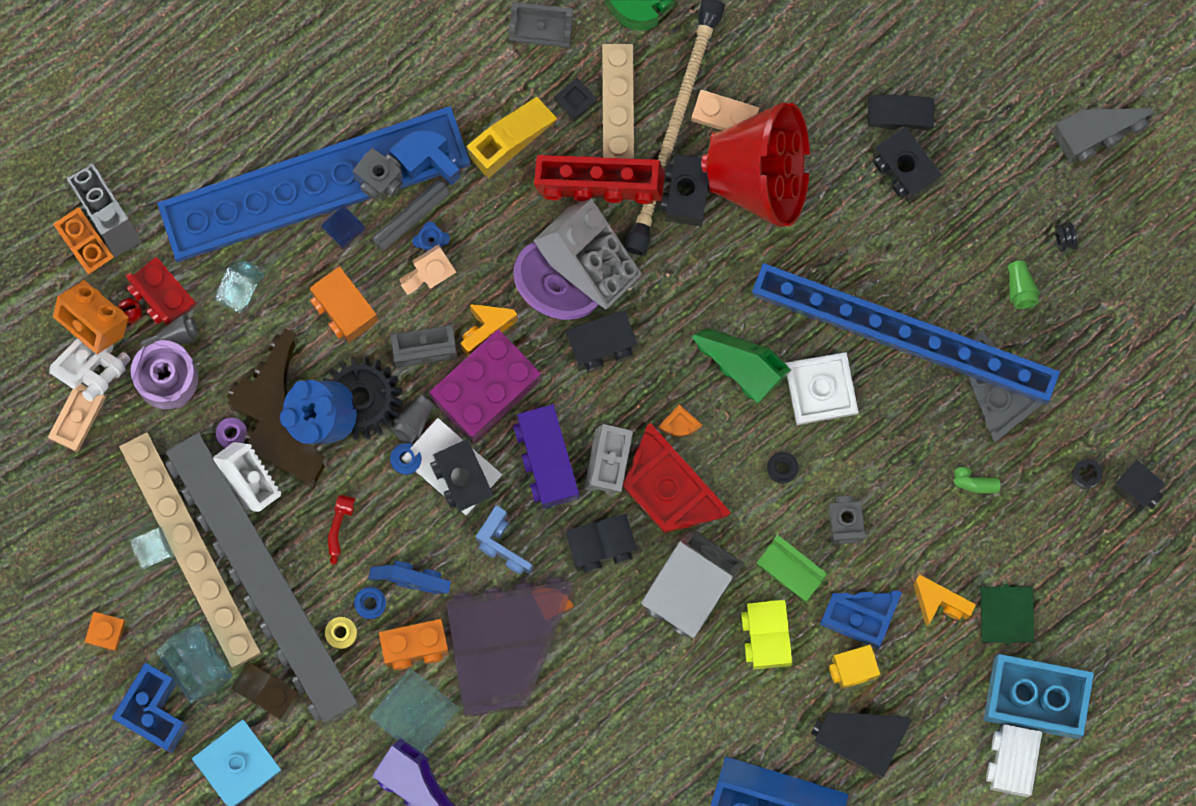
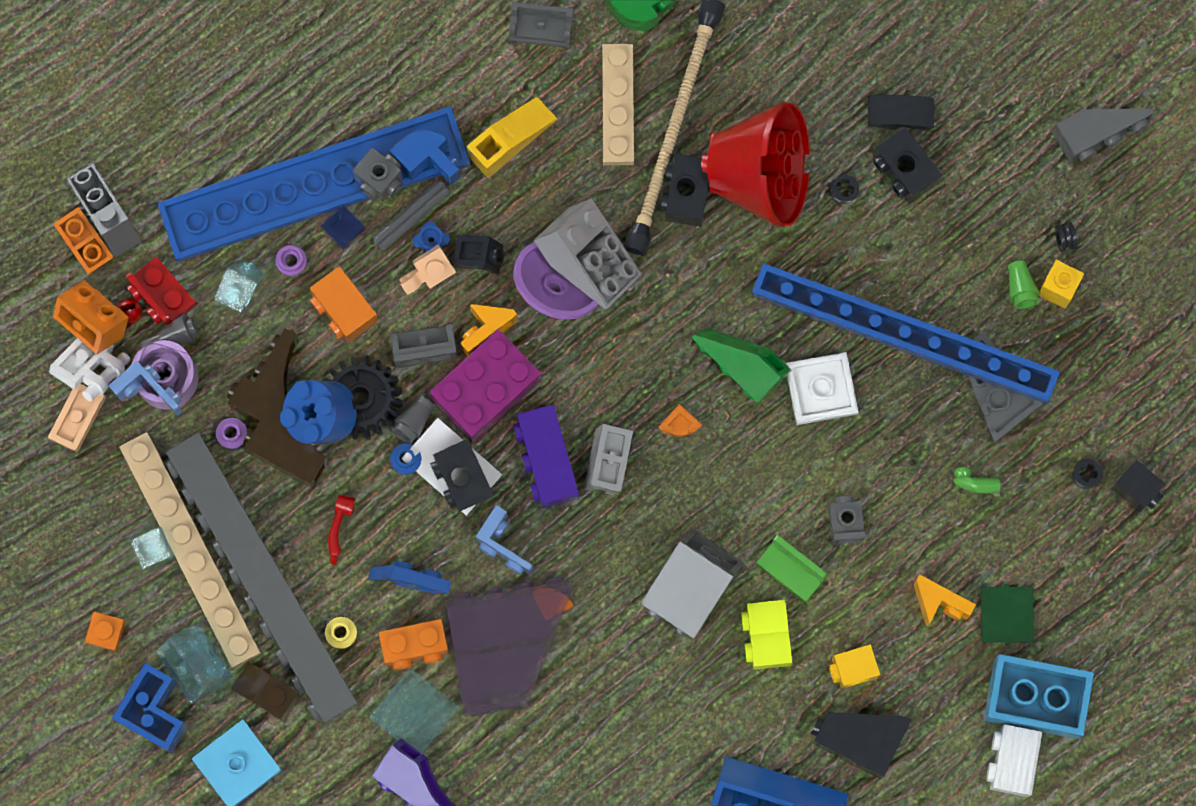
(130, 382): none -> medium blue bracket
(247, 476): white brick -> none
(291, 251): none -> medium lavender plate
(363, 595): blue plate -> none
(478, 253): none -> black bracket
(575, 99): black plate -> none
(599, 178): red brick -> none
(602, 341): black brick -> none
(602, 543): black brick -> none
(669, 487): red wing -> none
(720, 111): light nougat plate -> none
(789, 460): black plate -> none
(852, 184): none -> black bush
(861, 616): blue wing -> none
(1060, 284): none -> yellow brick

